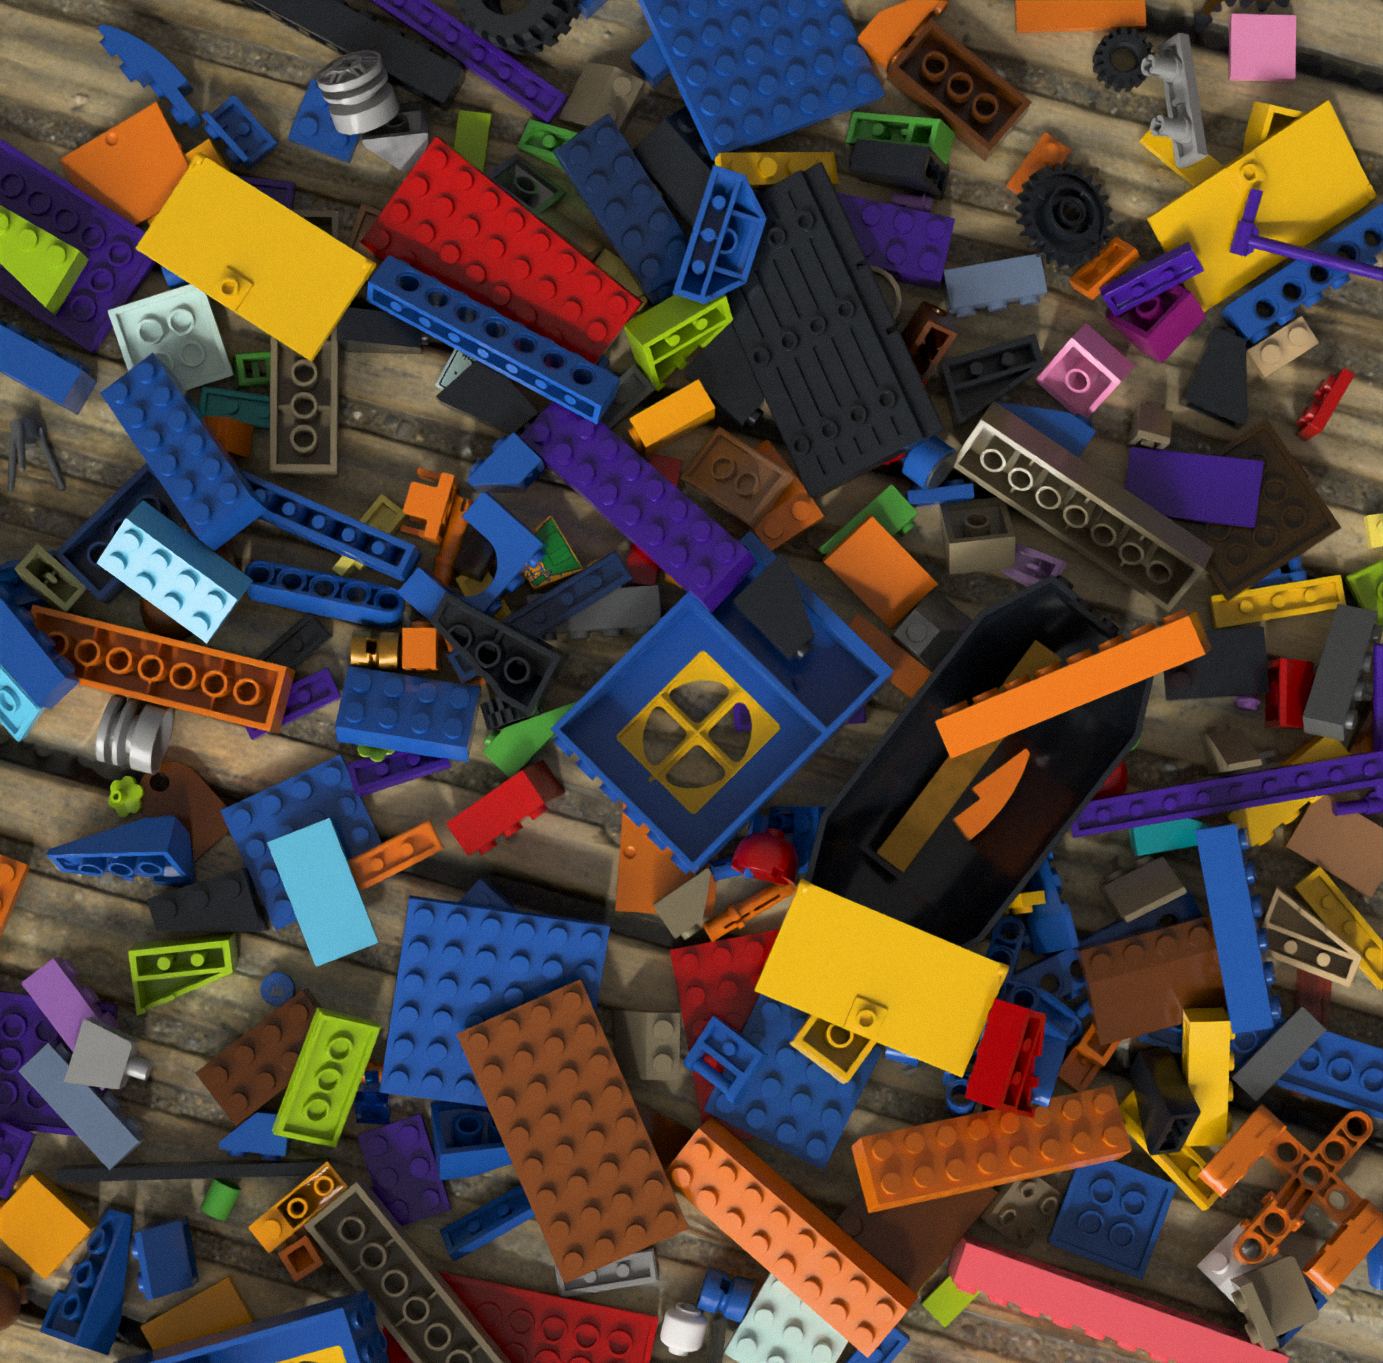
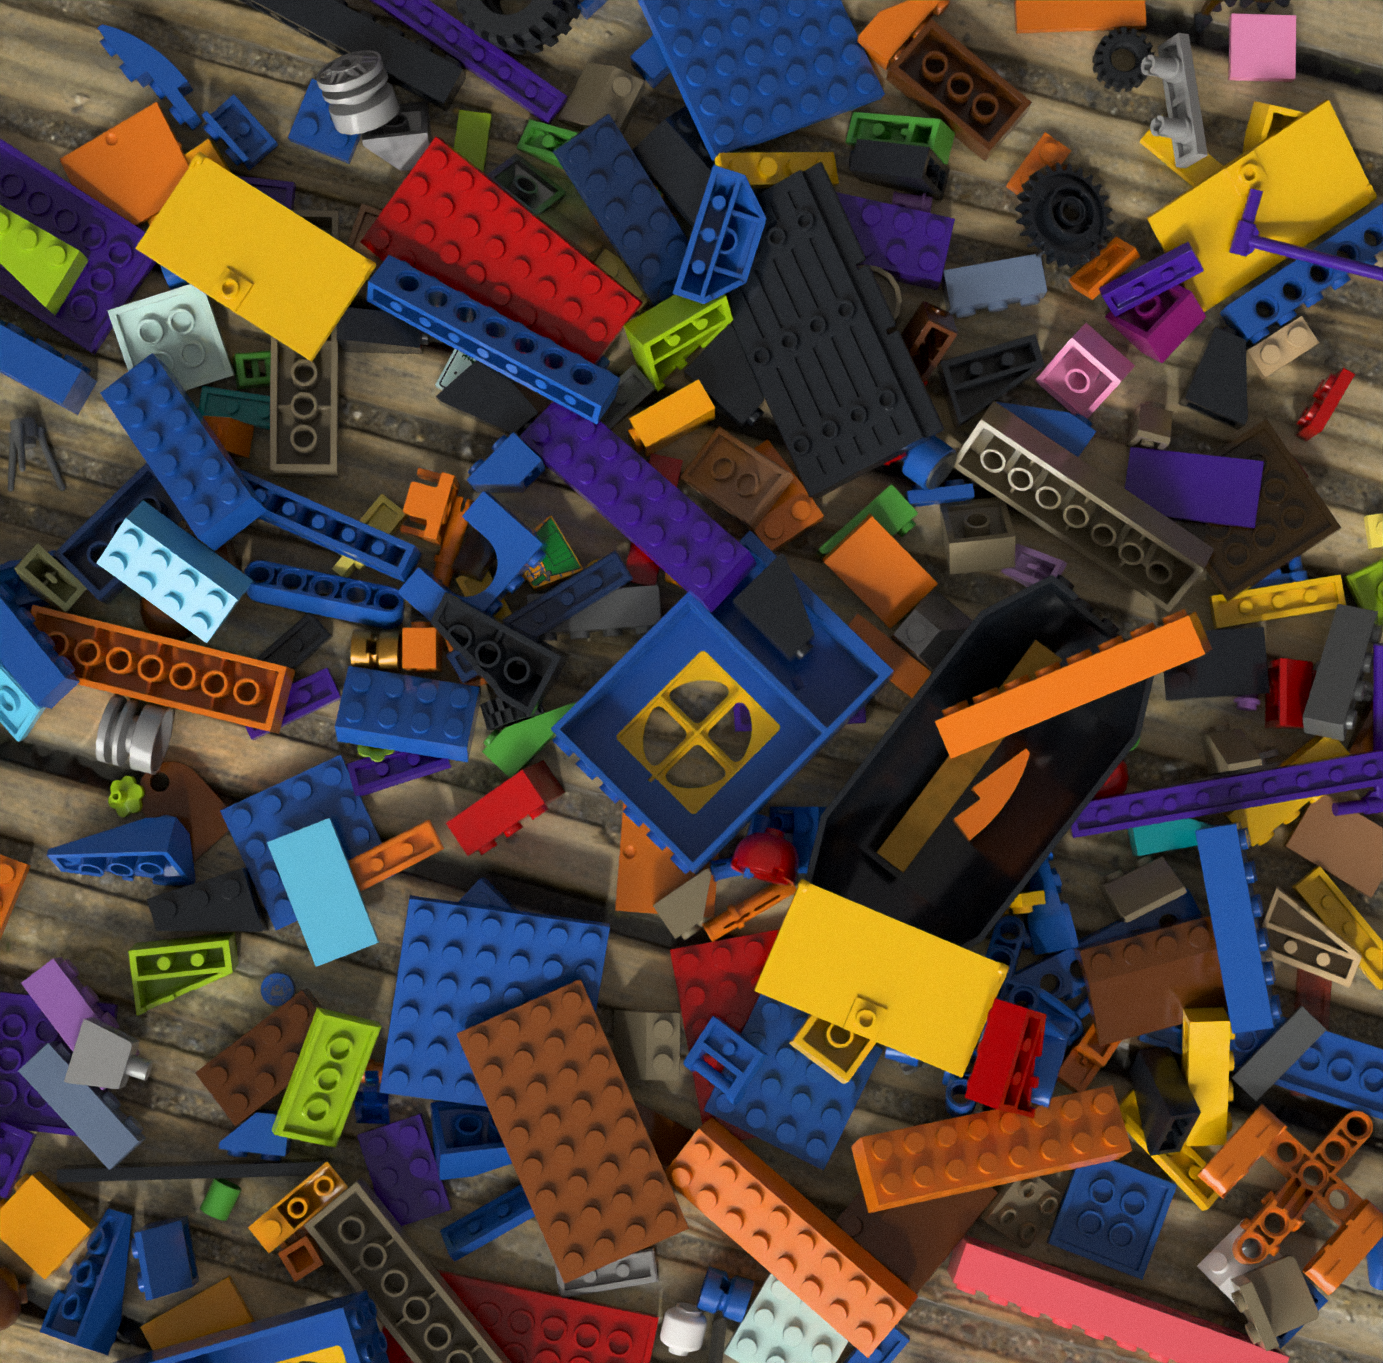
(947, 1301): lime tile -> none

